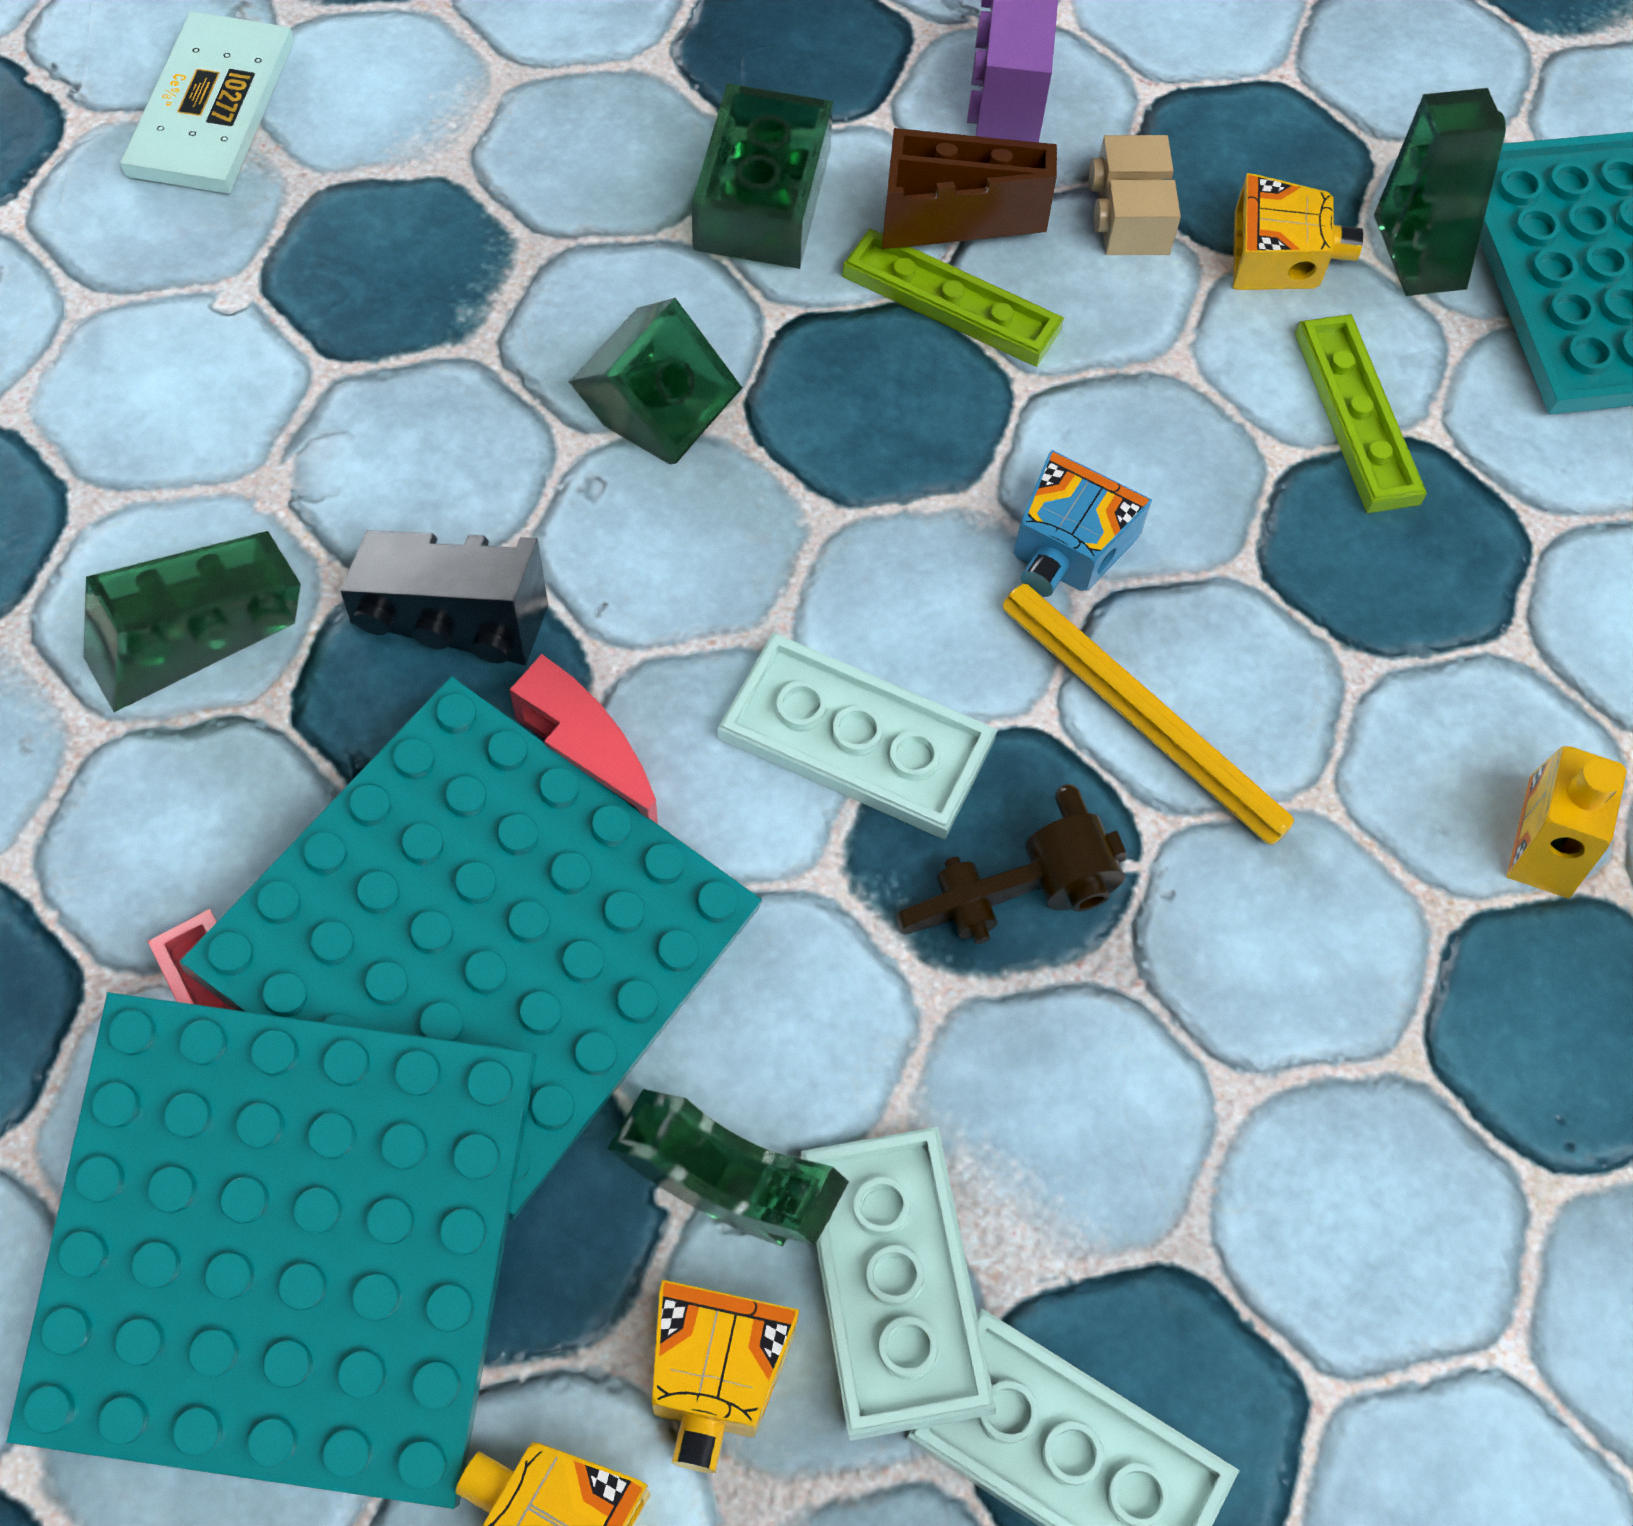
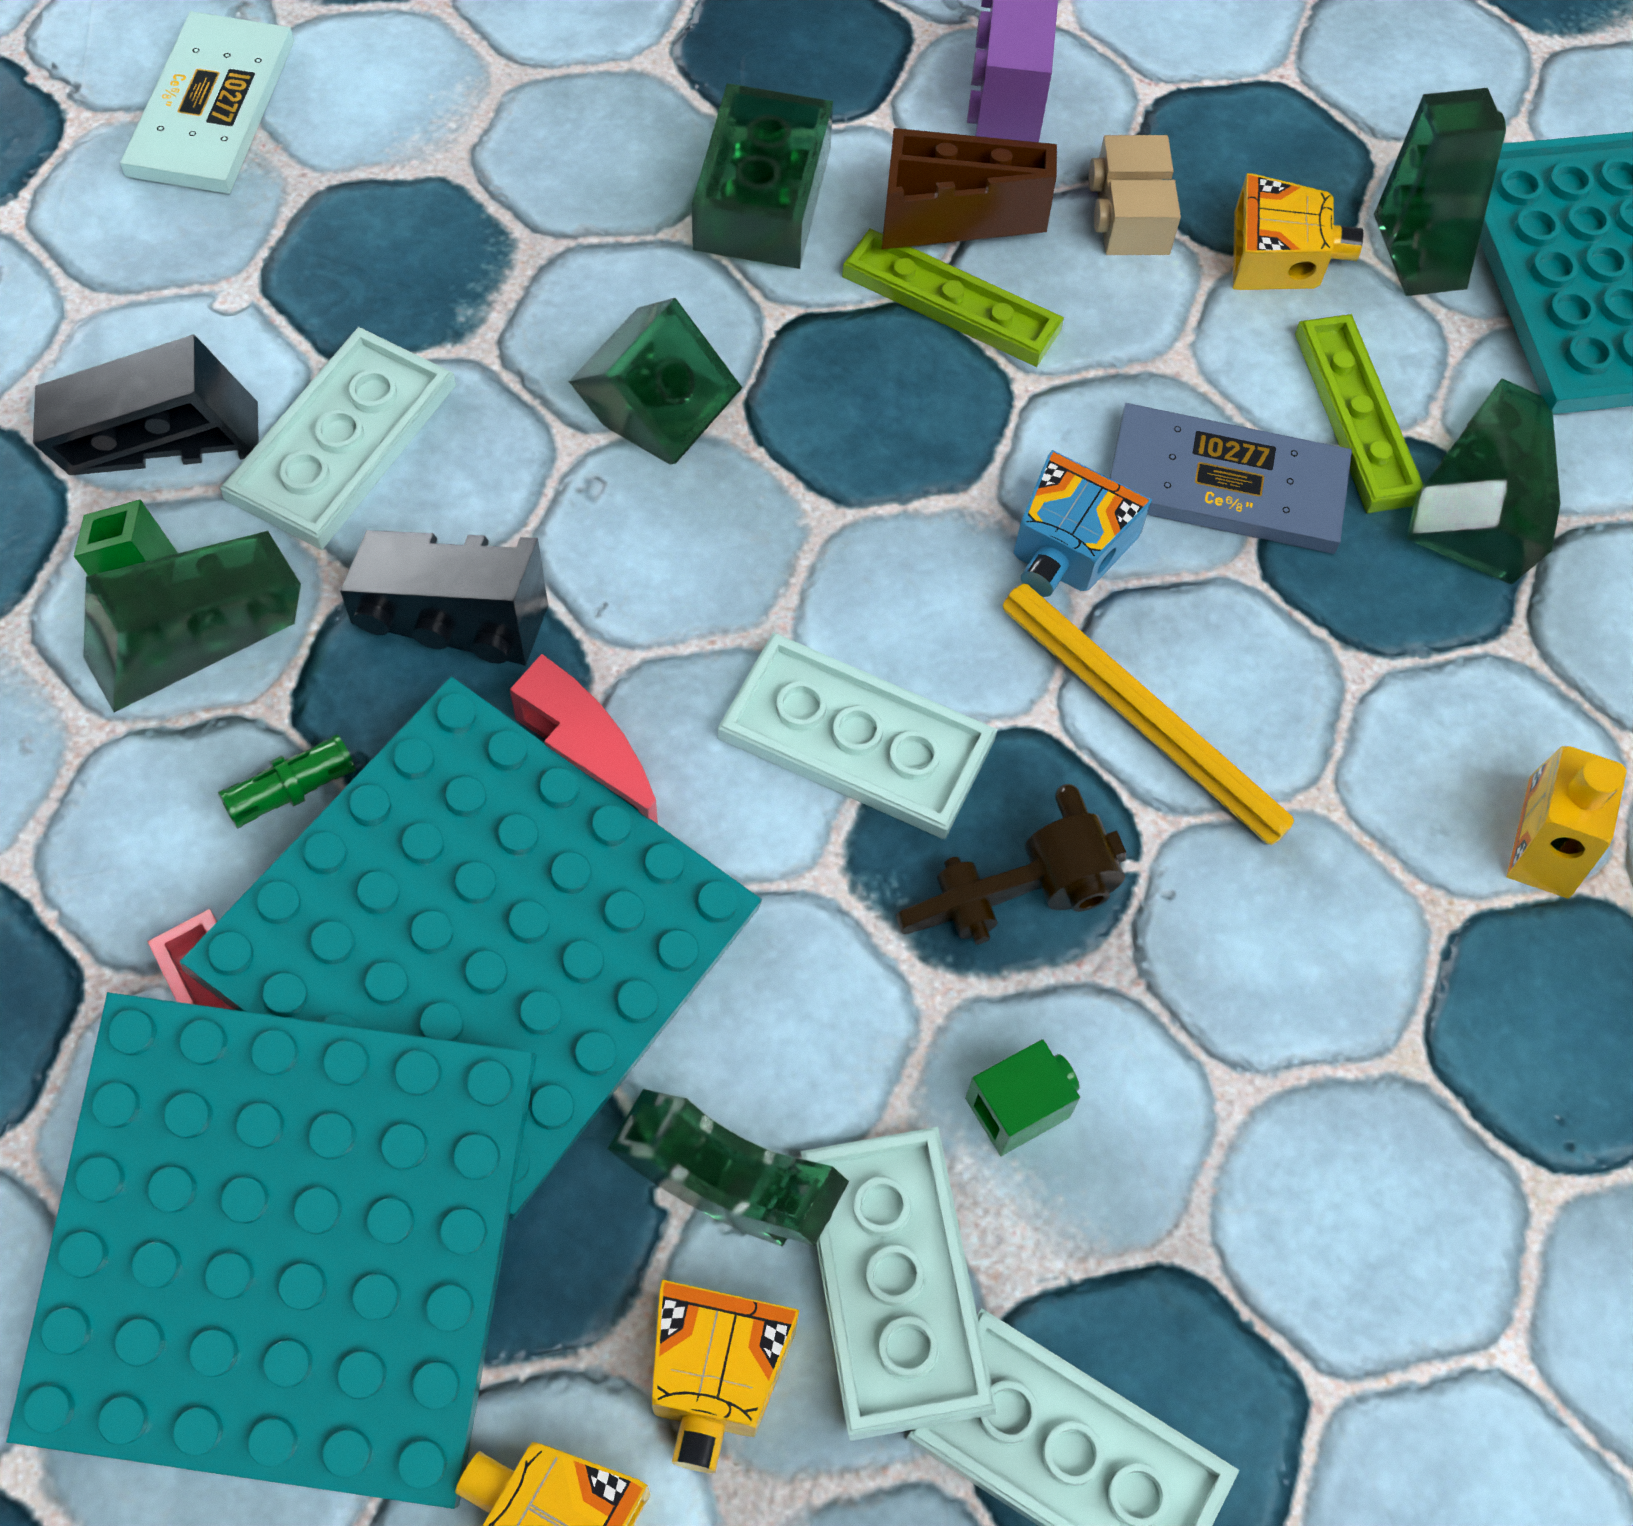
(120, 538): none -> green brick
(144, 408): none -> black wedge
(287, 781): none -> green pin
(338, 438): none -> light aqua tile
(1023, 1096): none -> green brick
(1234, 477): none -> sand blue tile
(1495, 488): none -> clear green wedge

